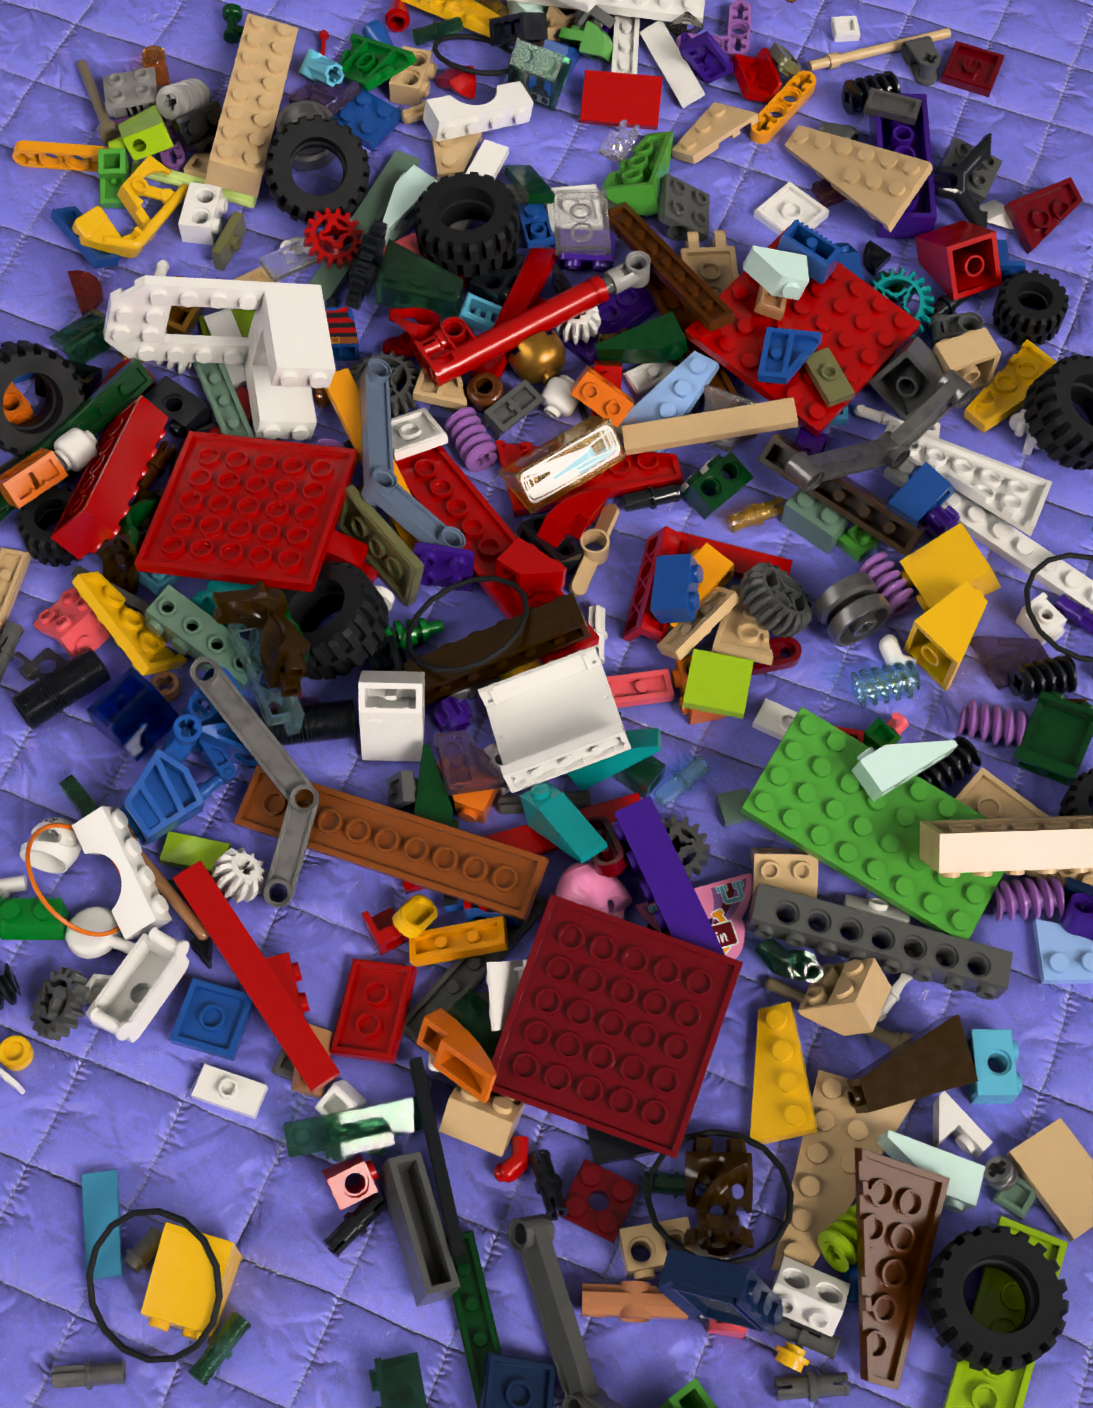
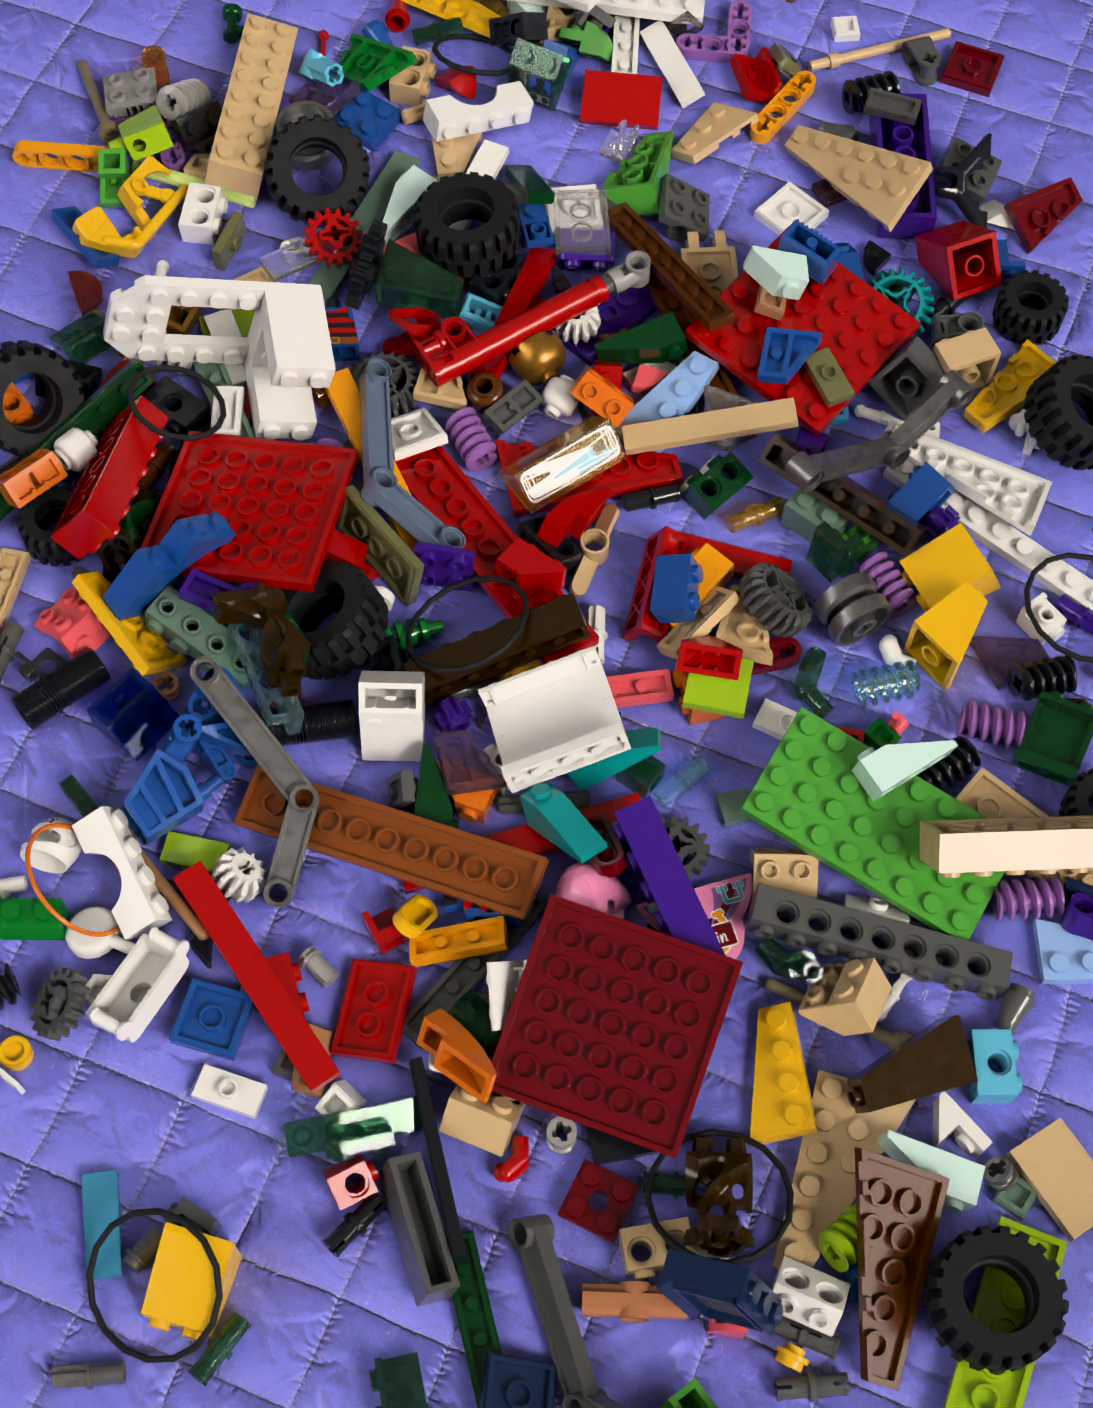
(157, 565): none -> blue arch
(165, 433): none -> black piece
(197, 1217): none -> dark grey bracket
(200, 588): none -> dark purple hinge
(234, 408): none -> white tile
(318, 966): none -> light grey pin
(548, 1185): black pin -> none
(568, 1128): none -> light grey bush
(647, 378): none -> coral tile
(705, 56): dark purple bracket -> none
(710, 657): none -> red slope
(806, 682): none -> clear green arm
(832, 553): none -> clear green bracket
(1014, 1007): none -> dark grey cone

